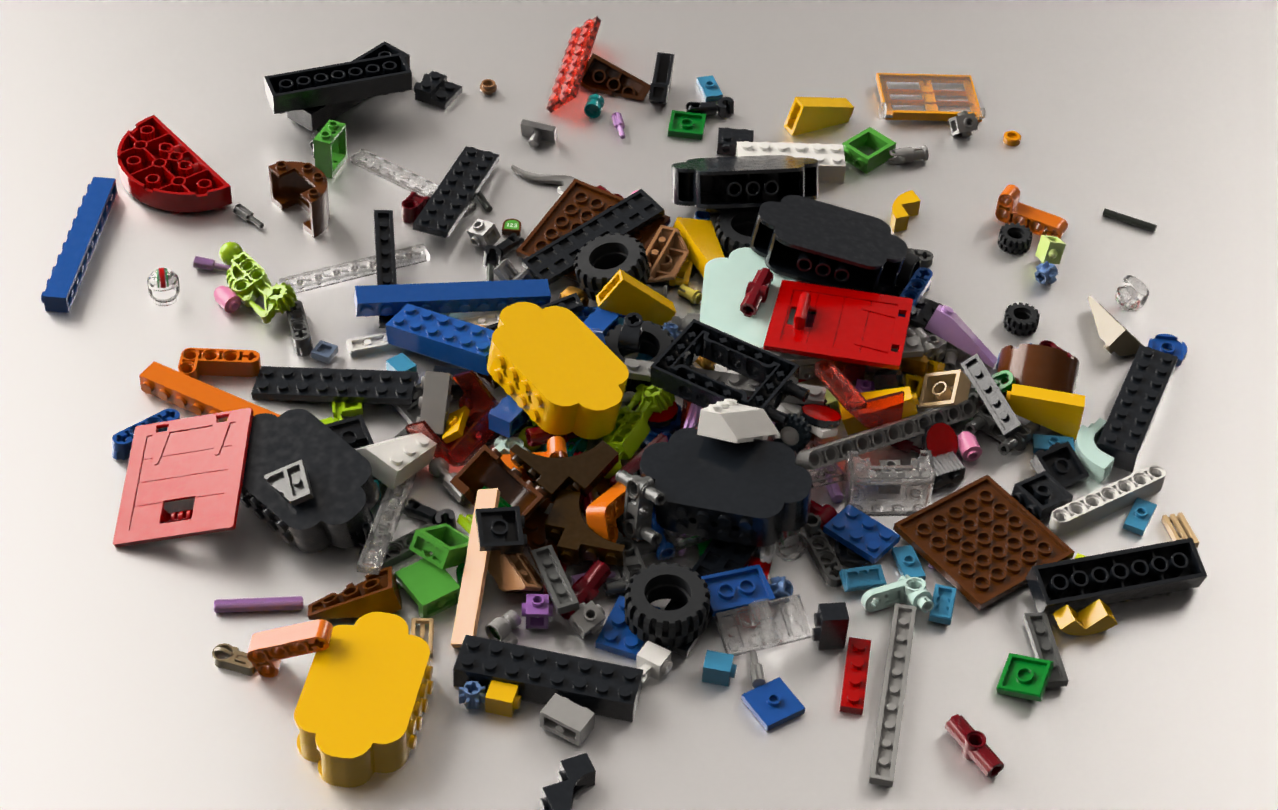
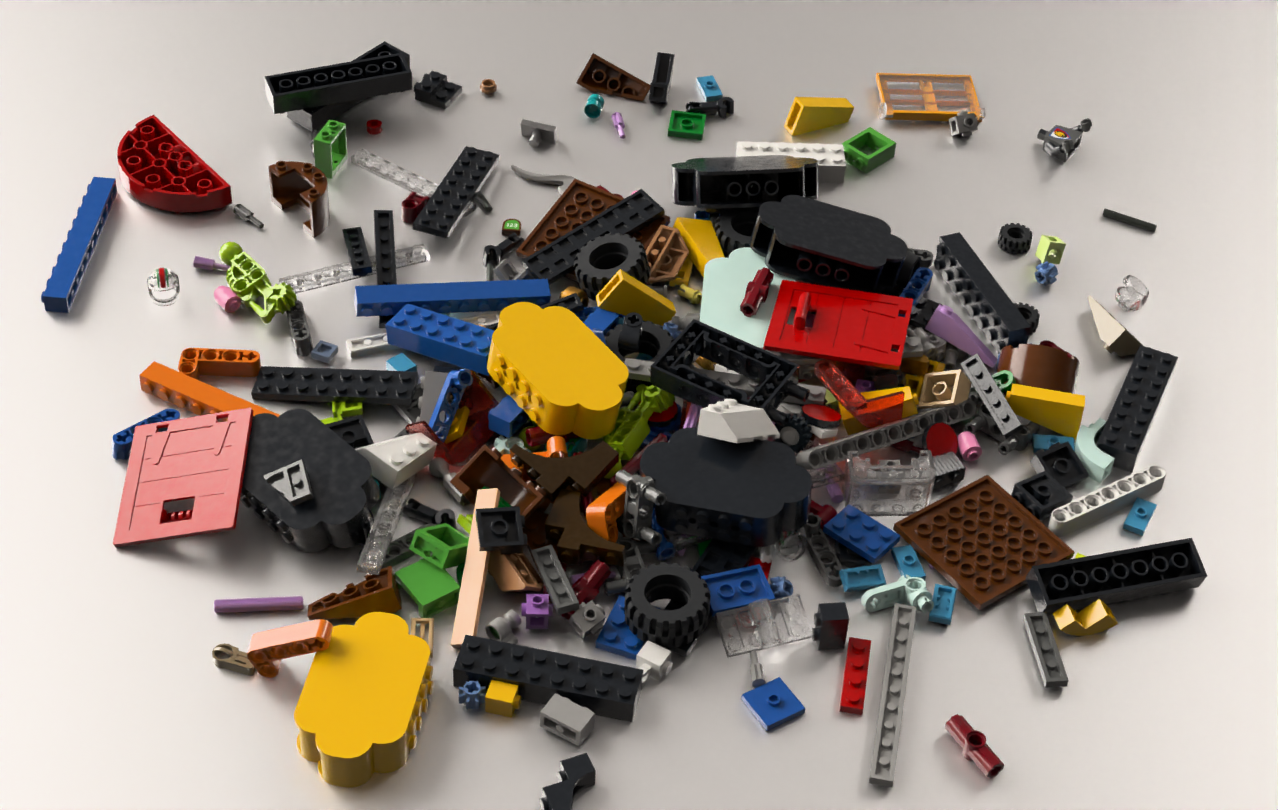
(357, 251): none -> black plate
(374, 126): none -> red bush
(459, 380): none -> blue beam
(483, 233): light grey brick -> none
(573, 64): clear red plate -> none
(718, 668): dark azure brick -> none
(729, 137): black plate -> none
(903, 208): yellow brick -> none
(908, 155): light grey piece -> none
(980, 293): none -> black brick
(1012, 138): light orange tile -> none
(1025, 677): green tile -> none
(1039, 222): orange beam -> none
(1063, 141): none -> dark grey torso
(1169, 342): blue plate -> none
(1182, 526): tan tile -> none

